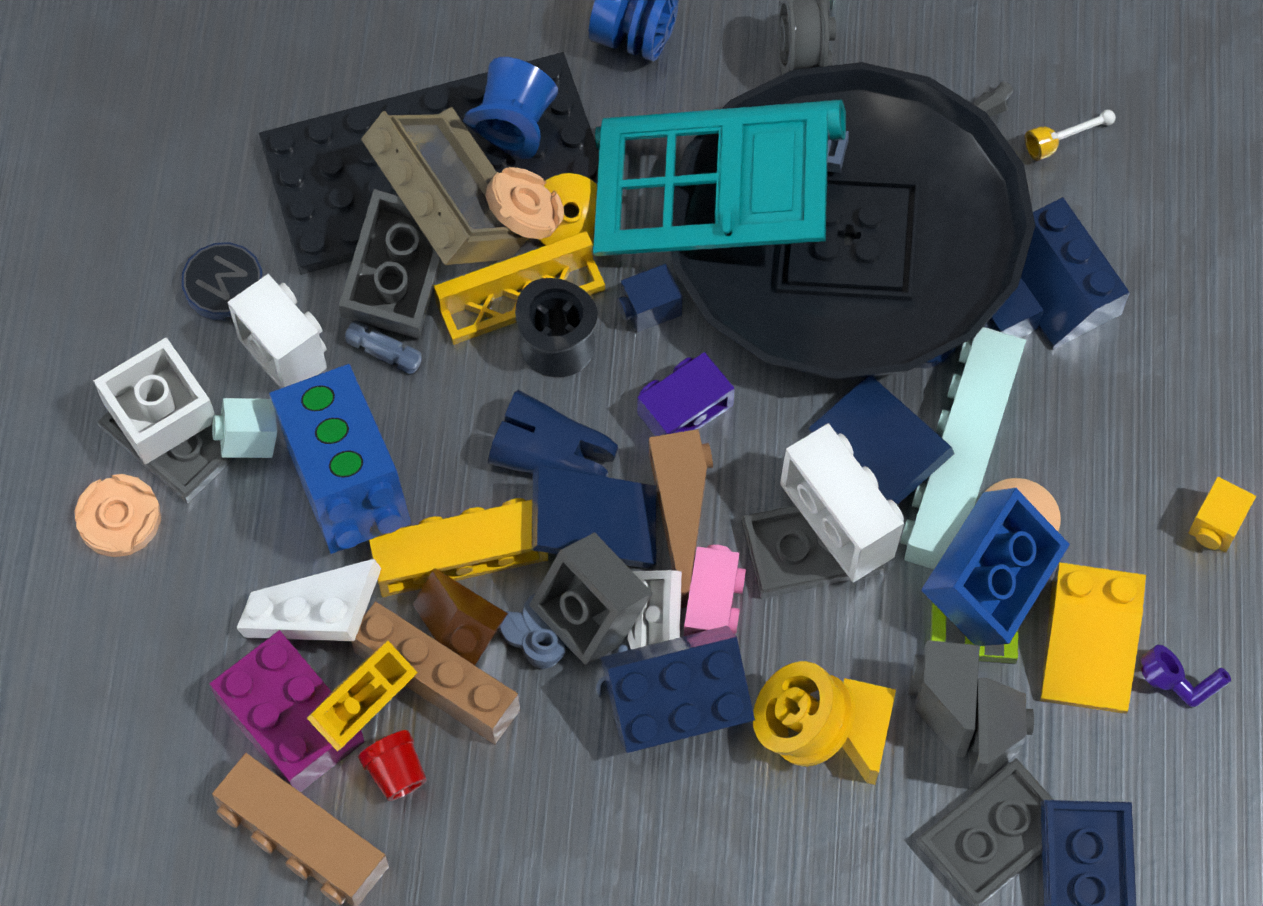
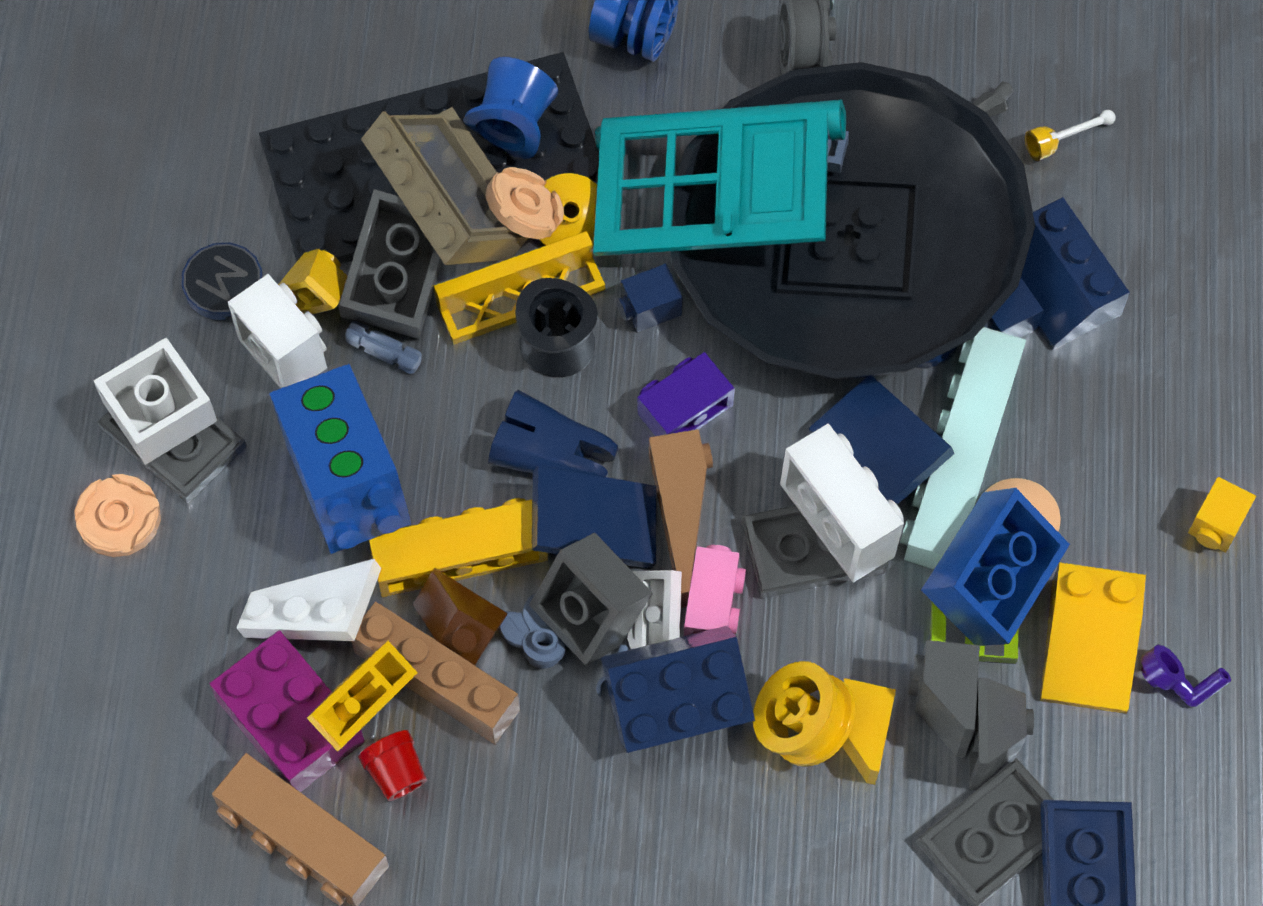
(246, 428): light aqua brick -> none
(316, 281): none -> yellow slope

